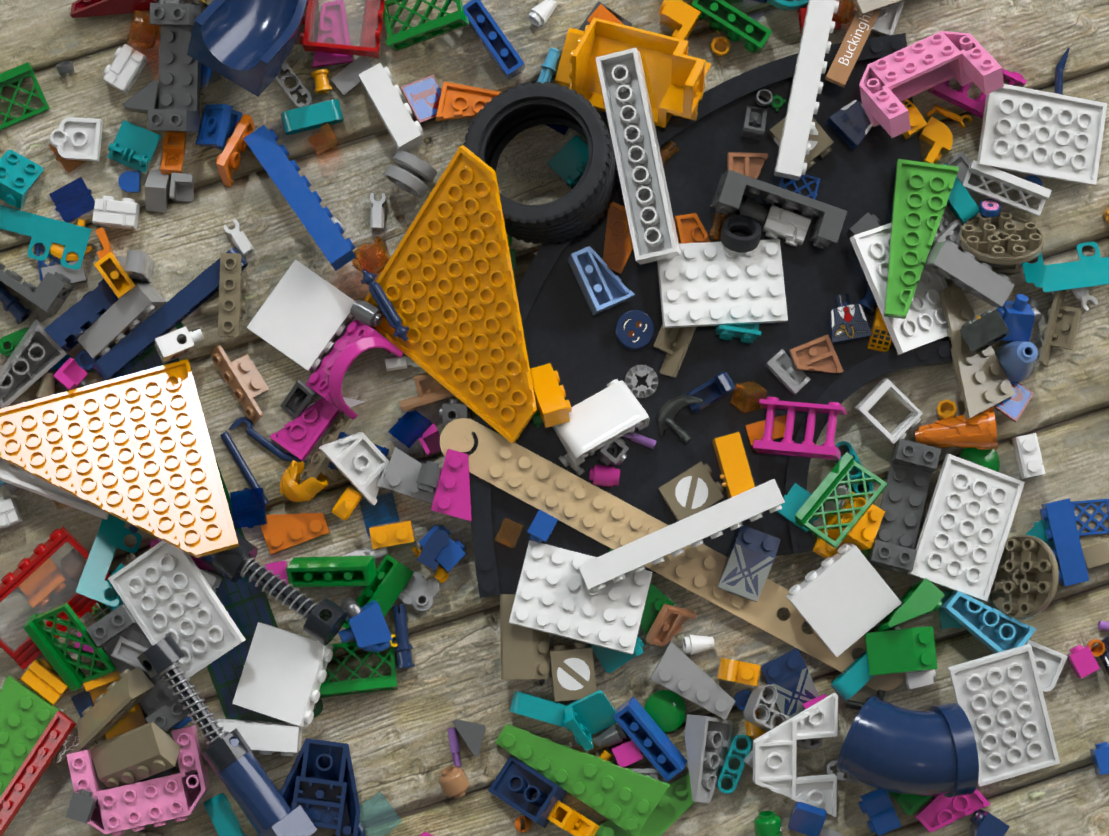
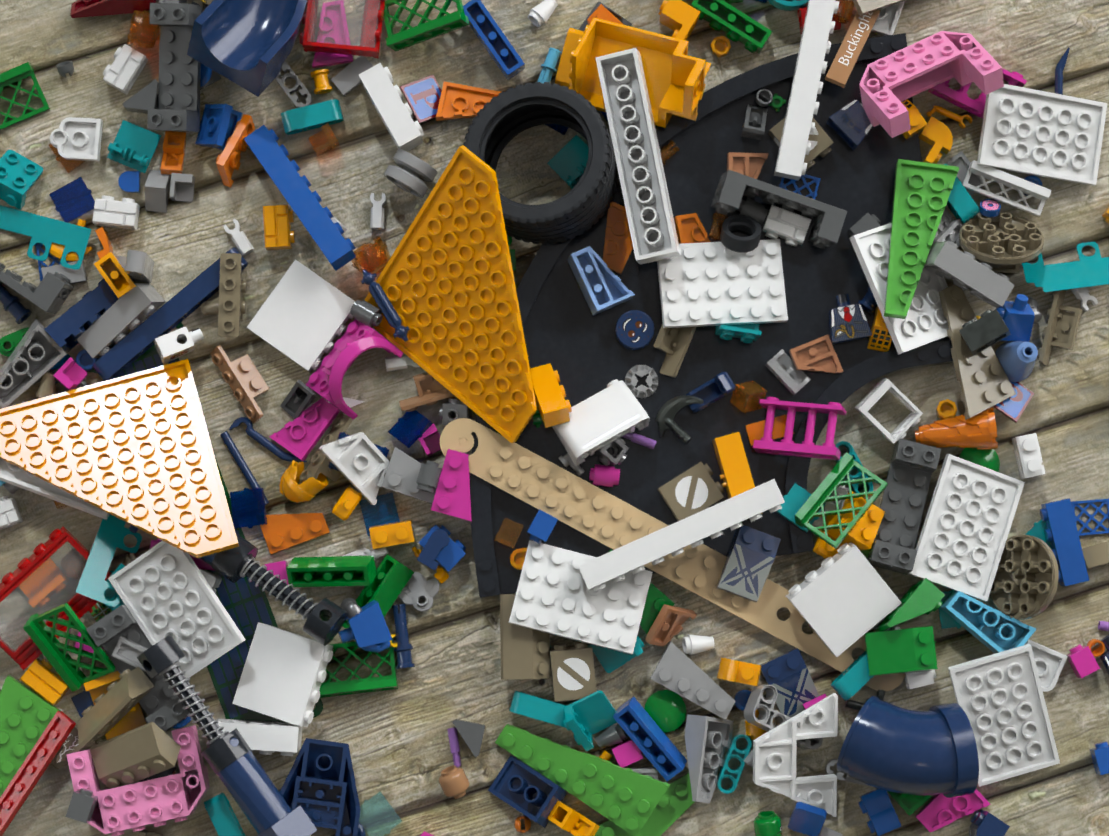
(277, 227): none -> light orange brick
(517, 558): none -> light orange tile

